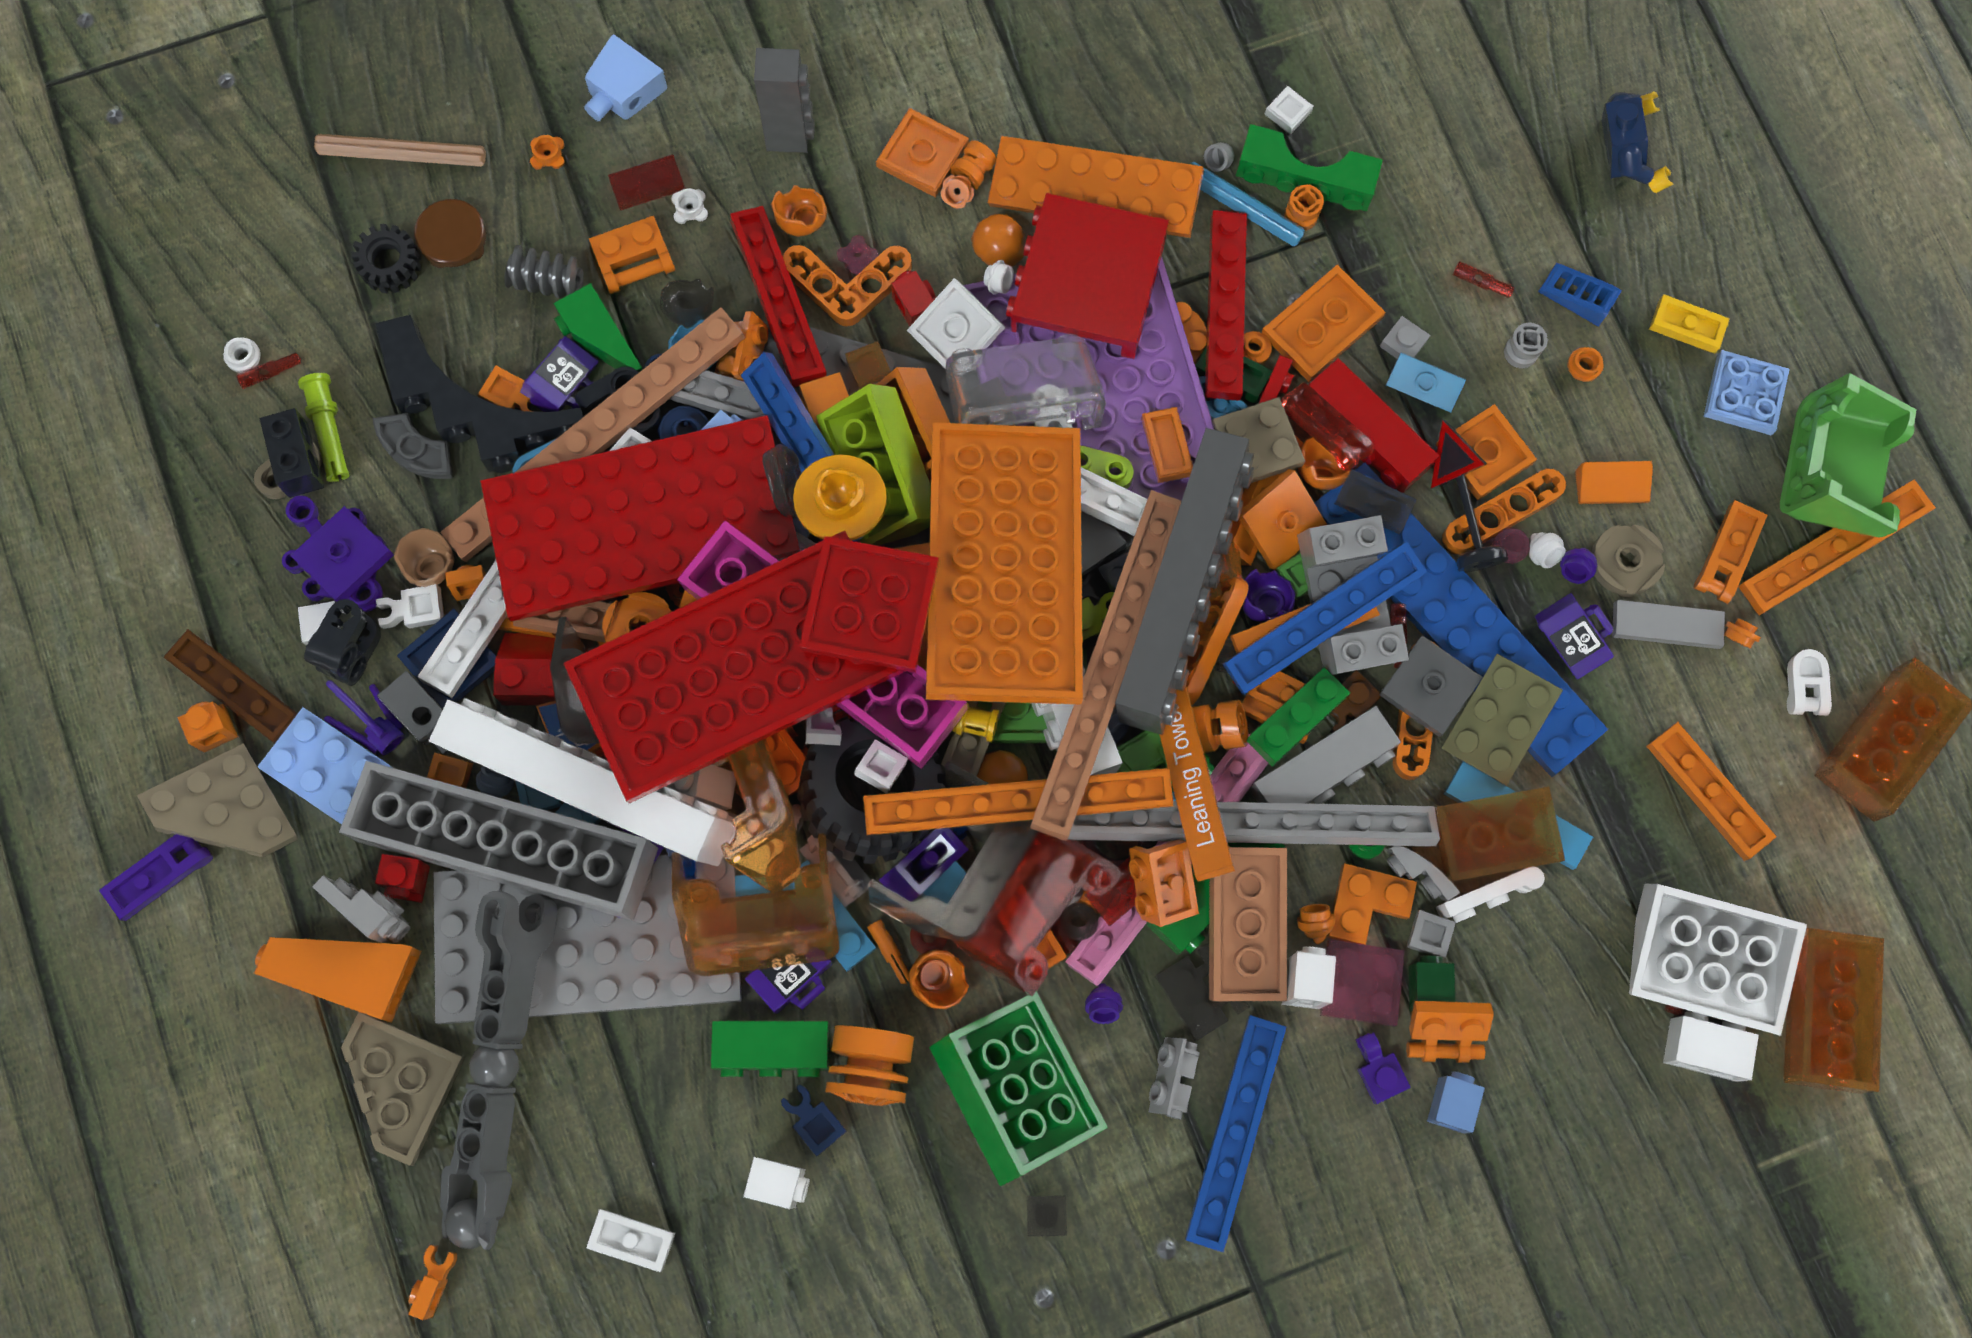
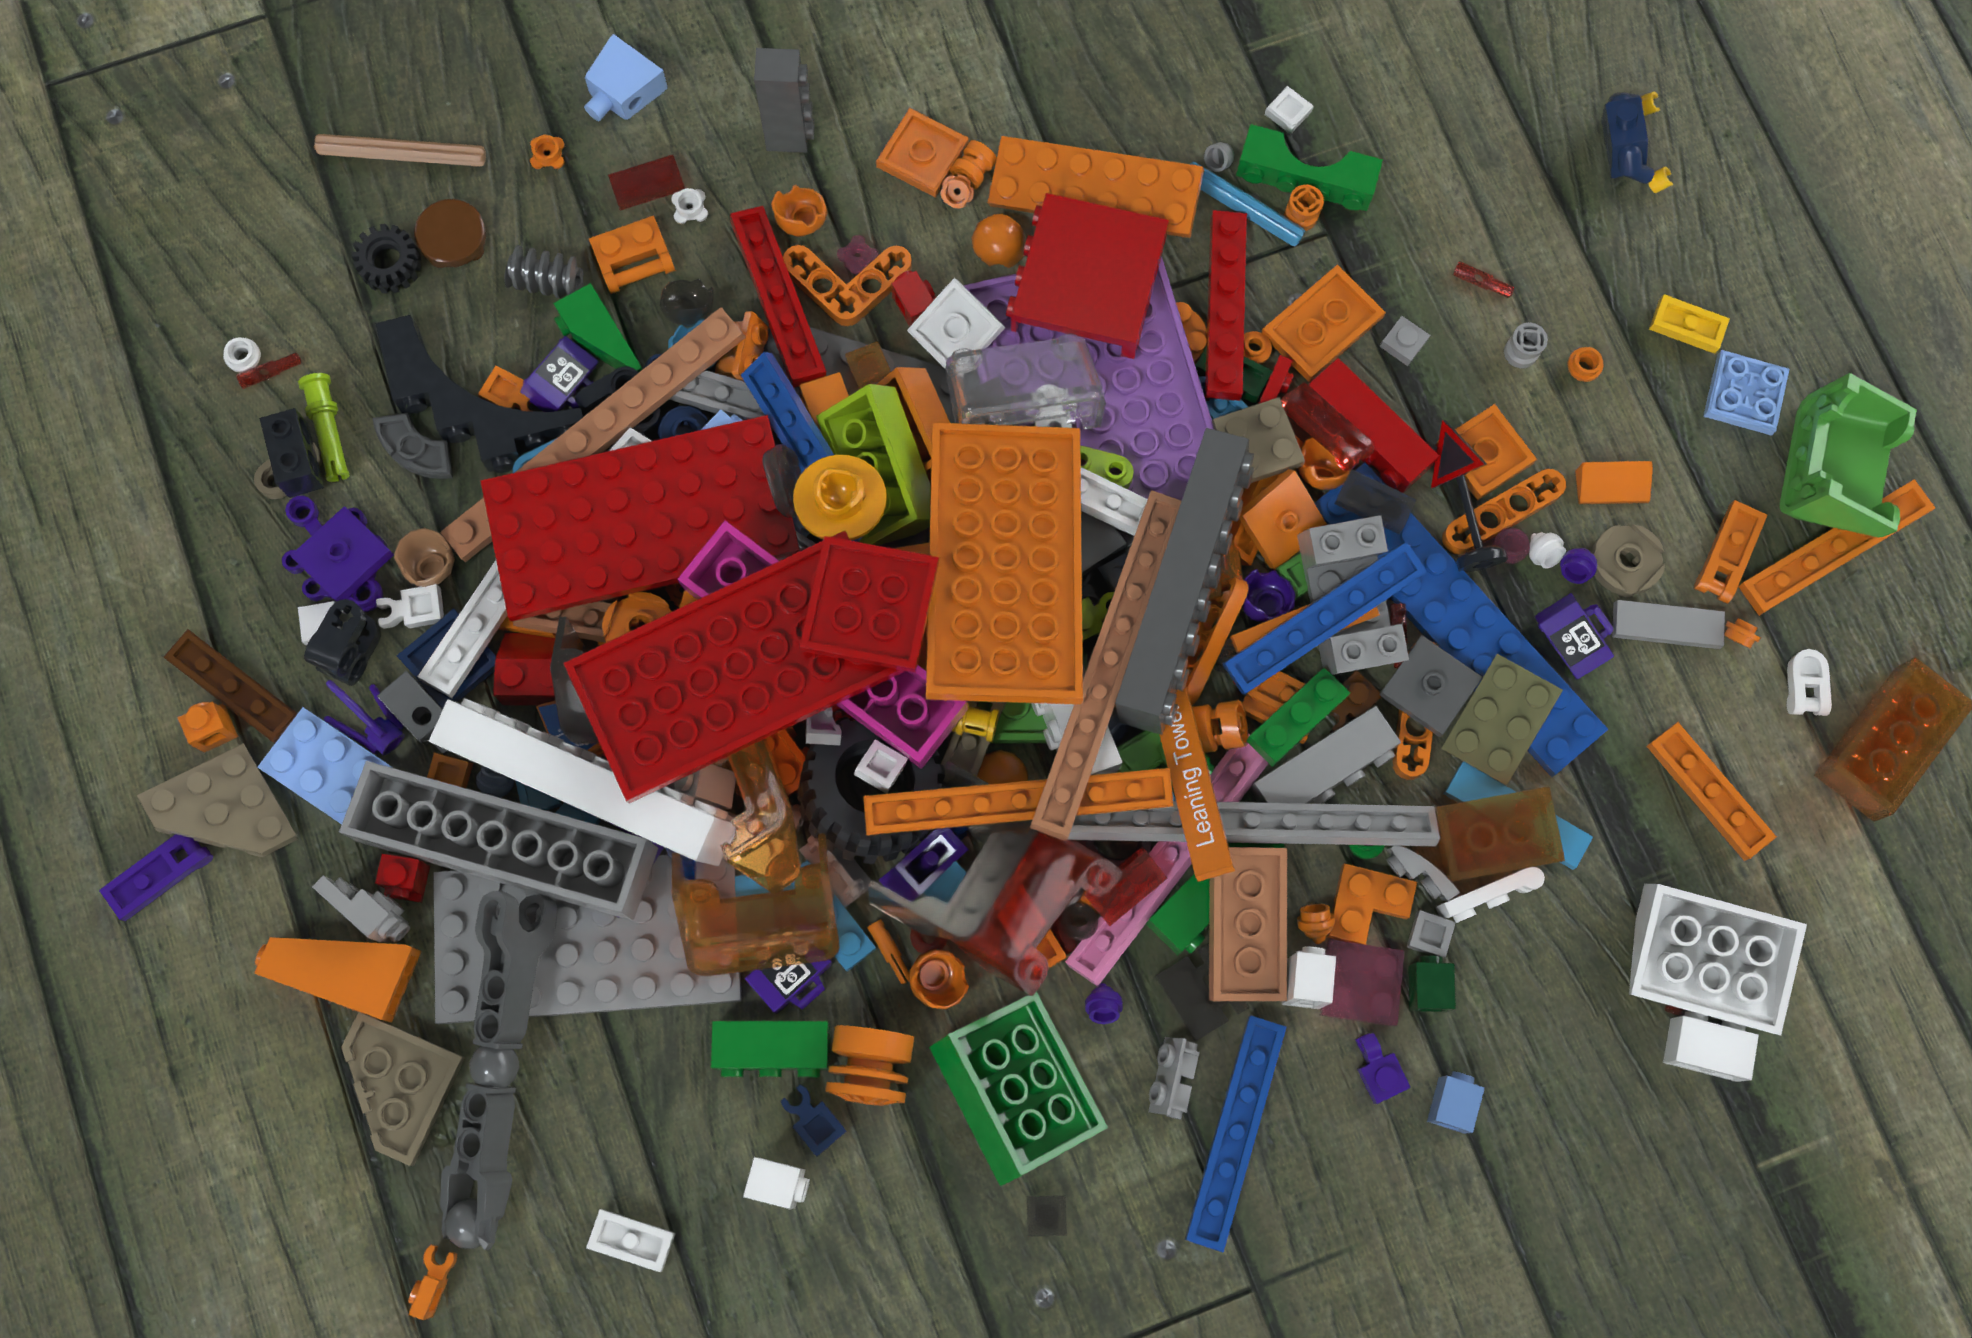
(464, 581): orange plate -> none
(999, 277): white plate -> none
(1163, 883): orange bracket -> none
(1167, 444): orange tile -> none
(1426, 382): dark azure plate -> none
(1449, 1021): orange plate -> none
(1585, 308): blue slope -> none
(1836, 1013): clear orange brick -> none

